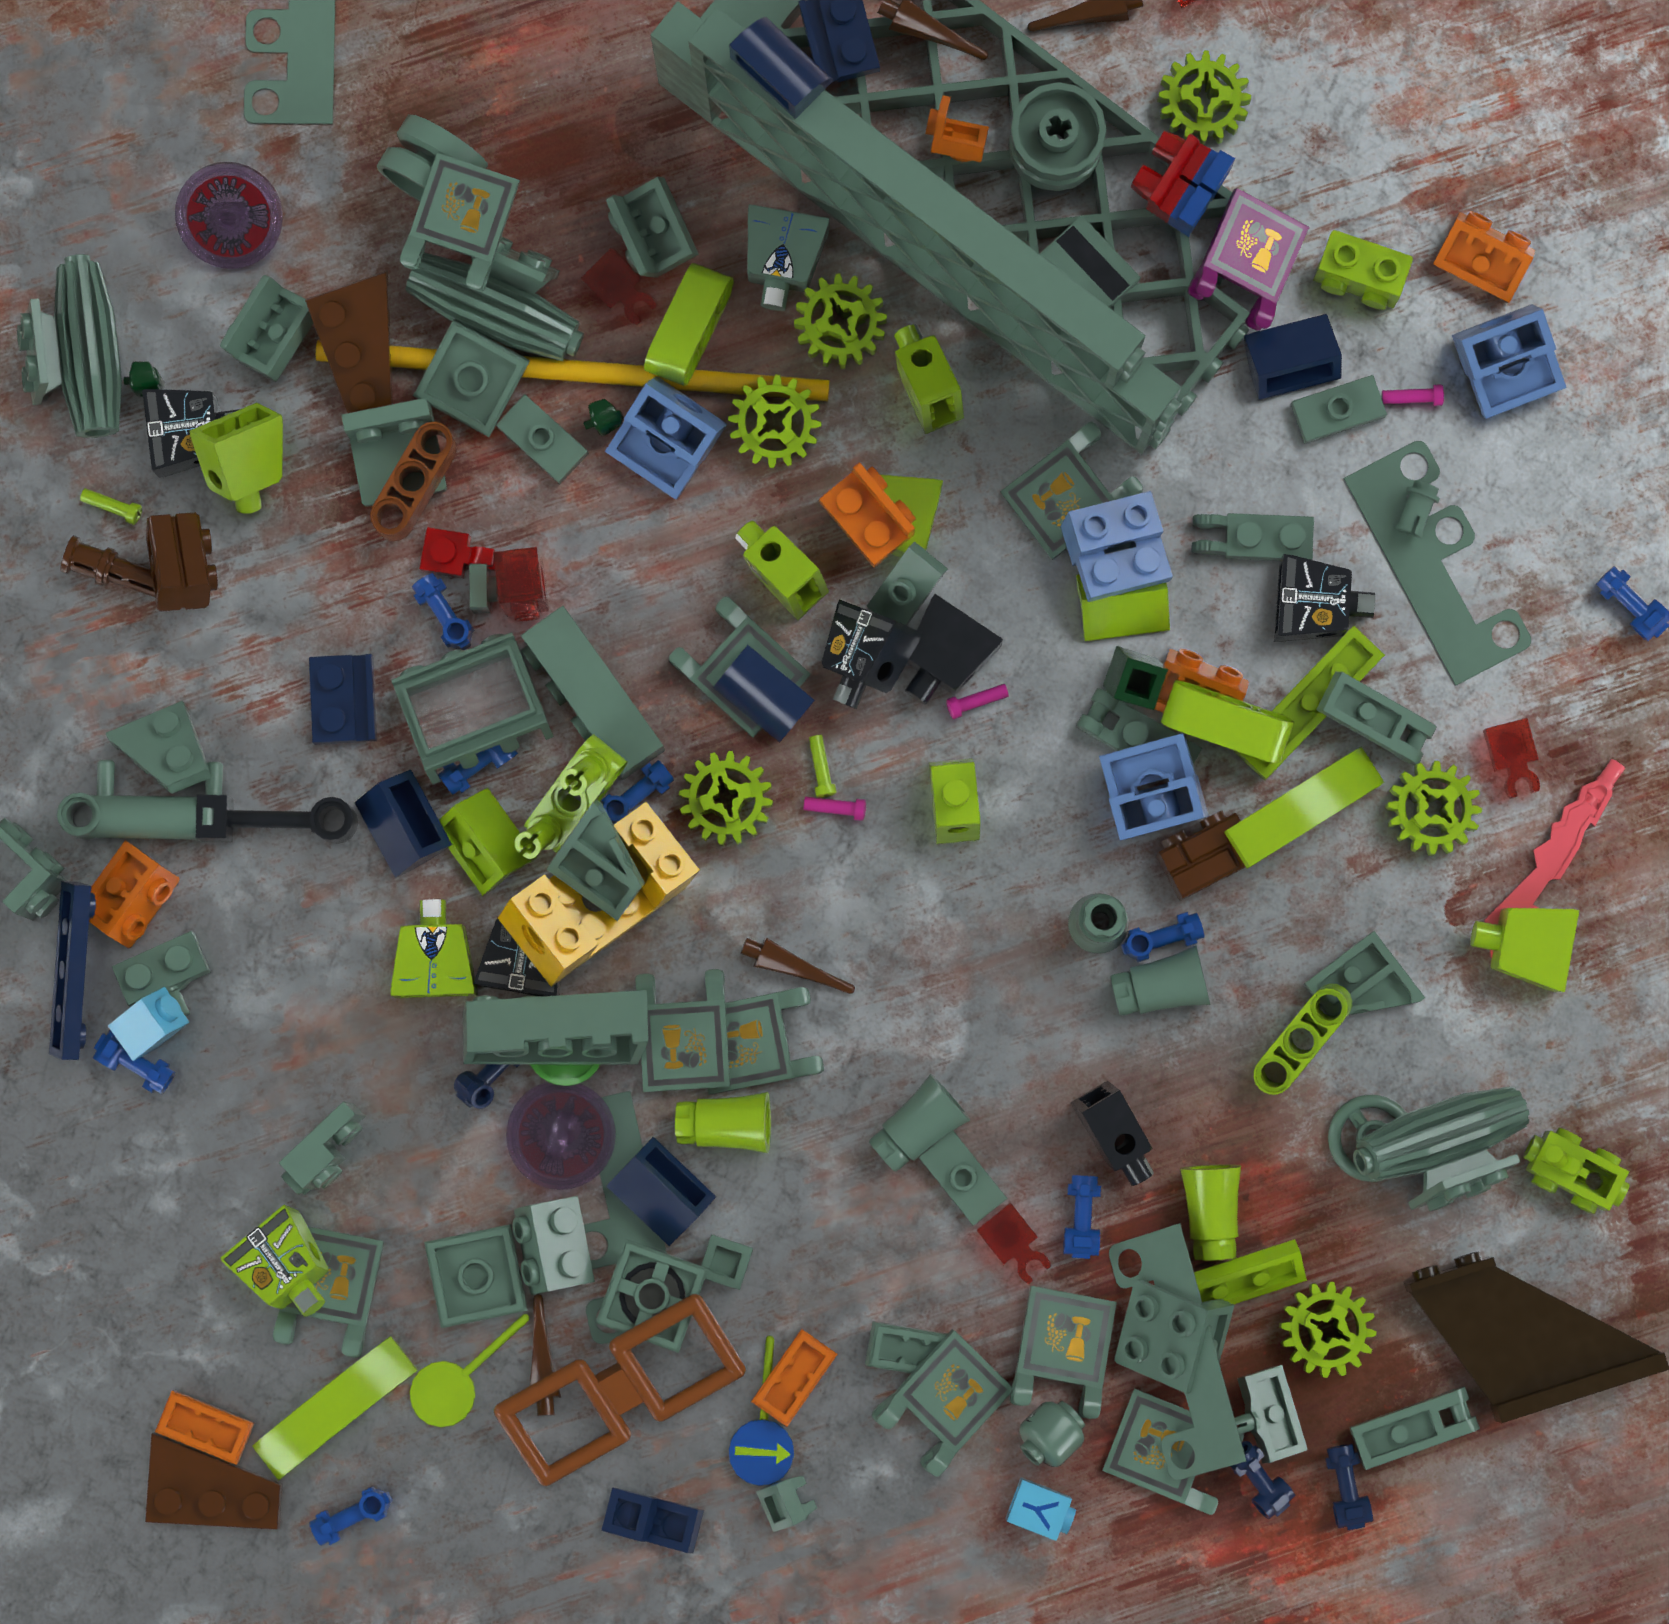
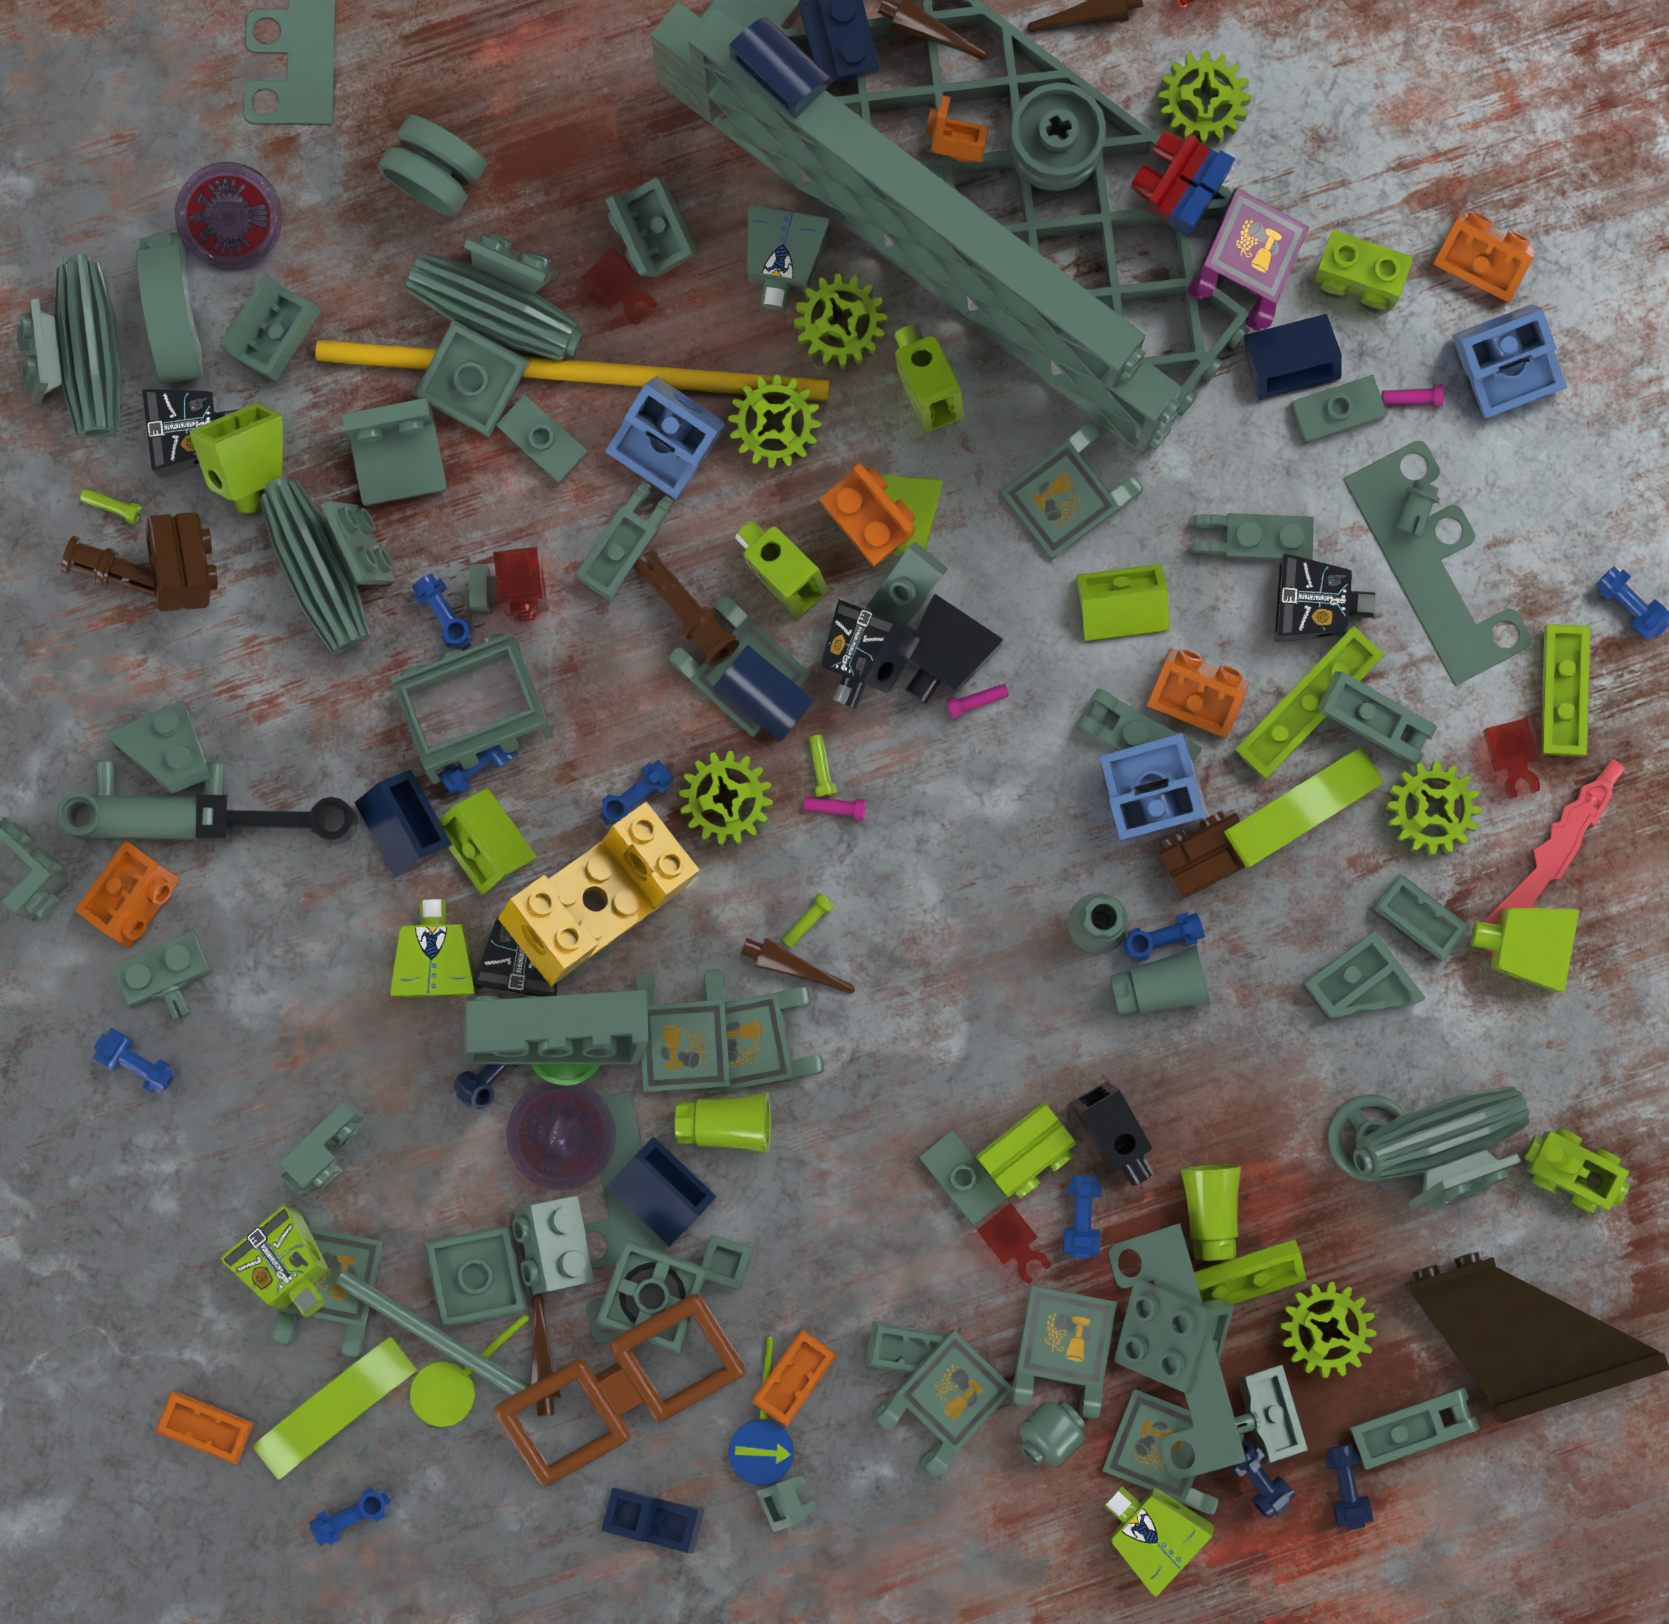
(67, 1029): dark blue plate -> none
(143, 377): dark green piece -> none
(148, 1023): medium azure brick -> none
(168, 308): none -> sand green arch
(206, 1491): reddish brown wing -> none
(326, 559): none -> sand green plate
(342, 699): dark blue plate -> none
(356, 340): reddish brown wing -> none
(413, 460): dark orange beam -> none
(430, 1333): none -> sand green piece
(450, 553): red plate -> none
(463, 212): sand green flag -> none
(589, 775): lime piece -> none
(590, 689): sand green brick -> none
(598, 863): sand green wing -> none
(603, 417): dark green piece -> none
(622, 544): none -> sand green hinge
(688, 324): lime beam -> none
(697, 622): none -> reddish brown pin
(808, 920): none -> lime piece
(918, 1124): sand green plant -> none
(955, 800): lime torso -> none
(1026, 1151): none -> lime brick
(1040, 1509): medium azure brick -> none
(1091, 262): tile -> none
(1111, 527): medium blue brick -> none
(1135, 678): dark green brick -> none
(1156, 1535): none -> lime torso
(1227, 721): lime beam -> none
(1287, 1053): lime beam -> none
(1421, 917): none -> sand green plate
(1565, 690): none -> lime plate

